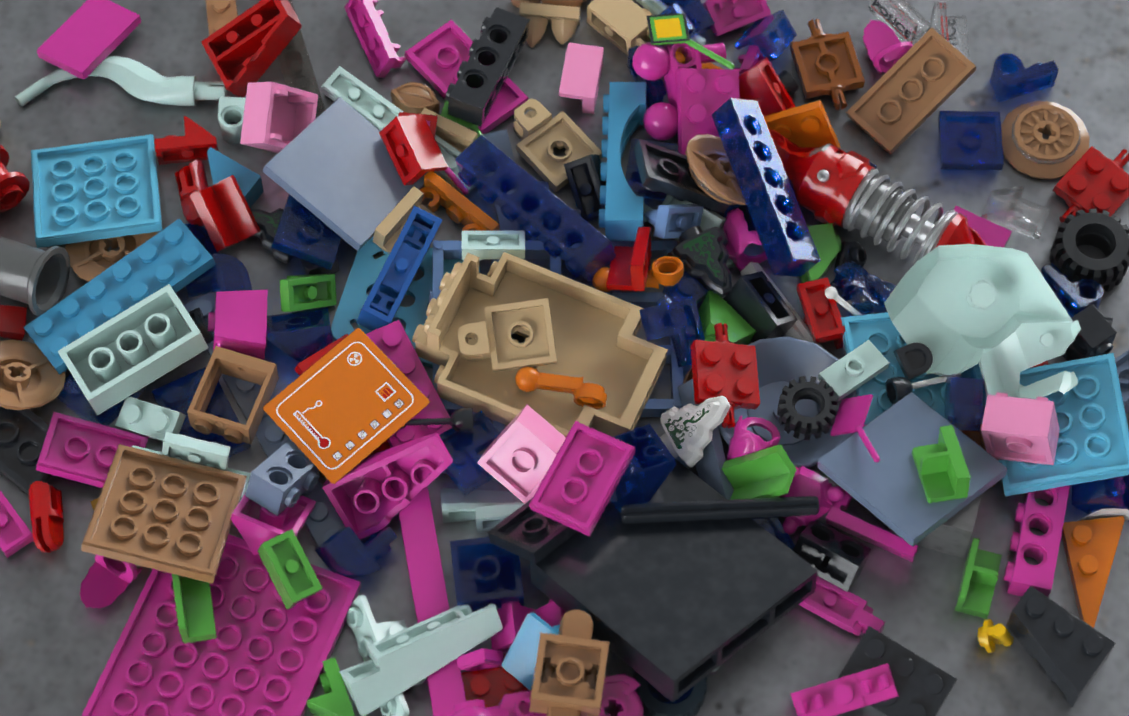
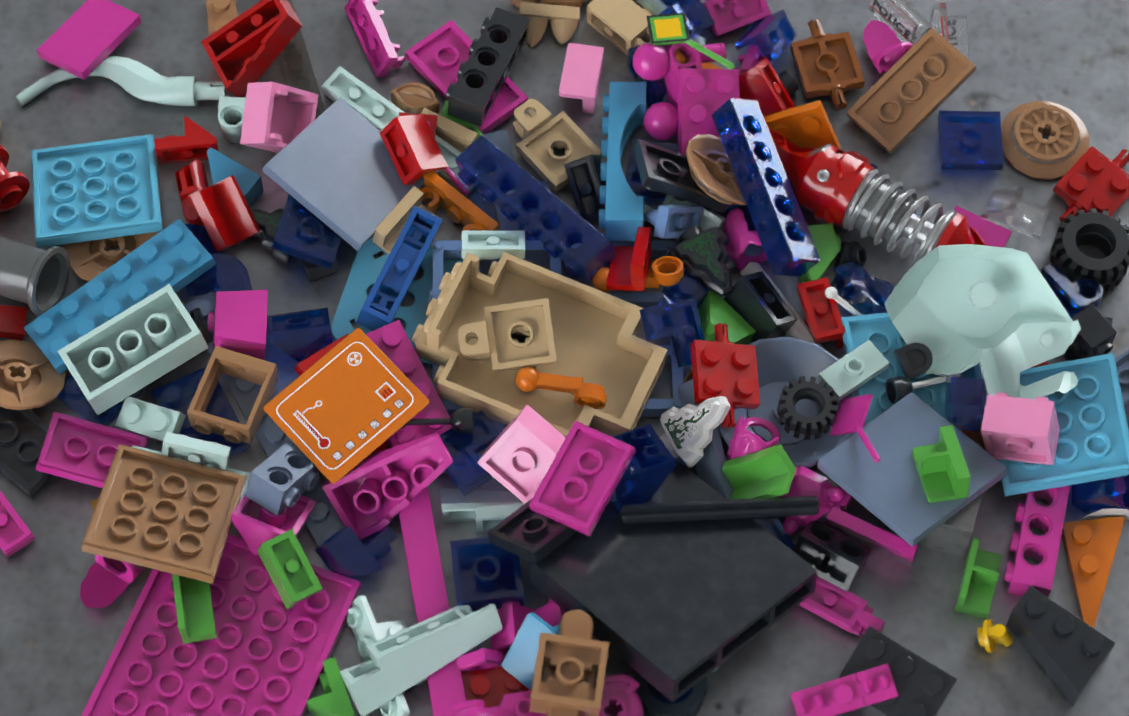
(46, 516): red arm -> none
(307, 292): bright green slope -> none
(1020, 80): clear blue plate -> none

